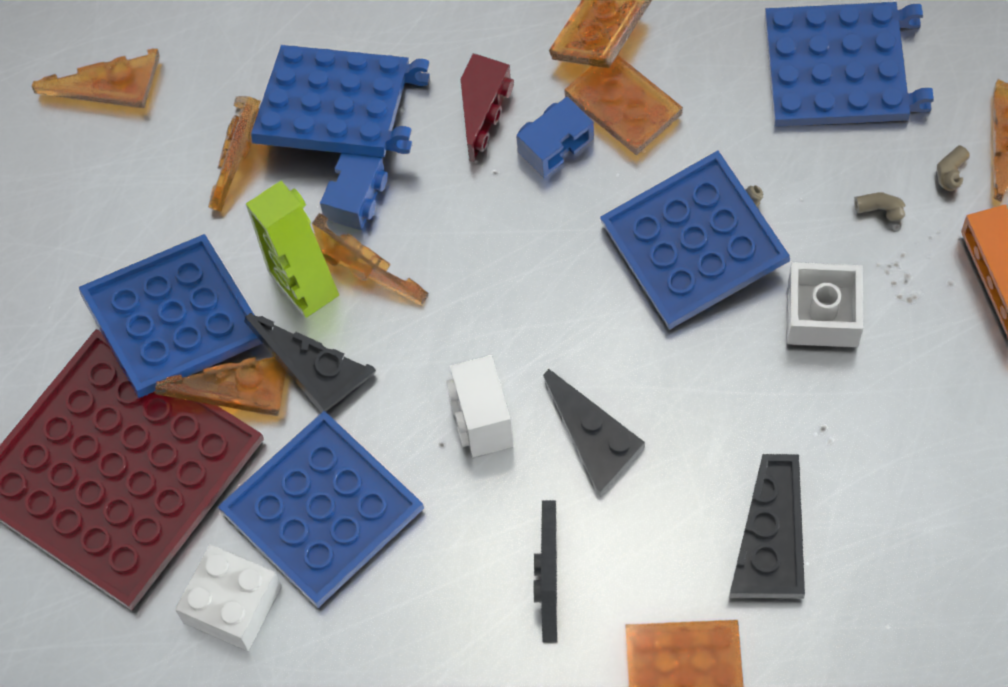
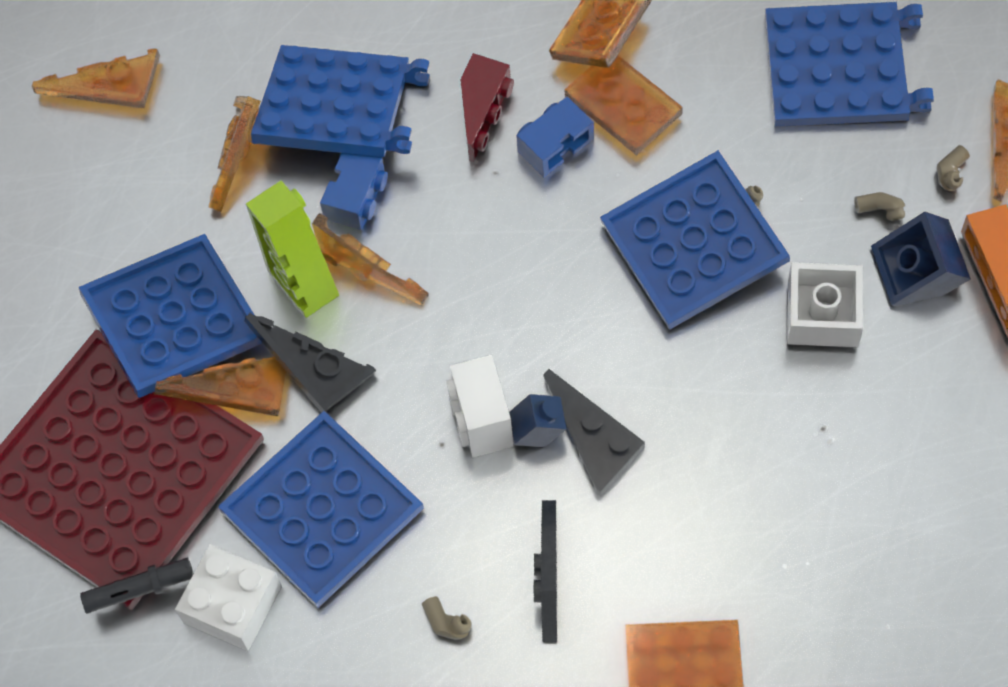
(137, 585): none -> black pin
(443, 624): none -> dark tan arm
(537, 420): none -> dark blue brick
(772, 543): black wing -> none
(920, 260): none -> dark blue slope

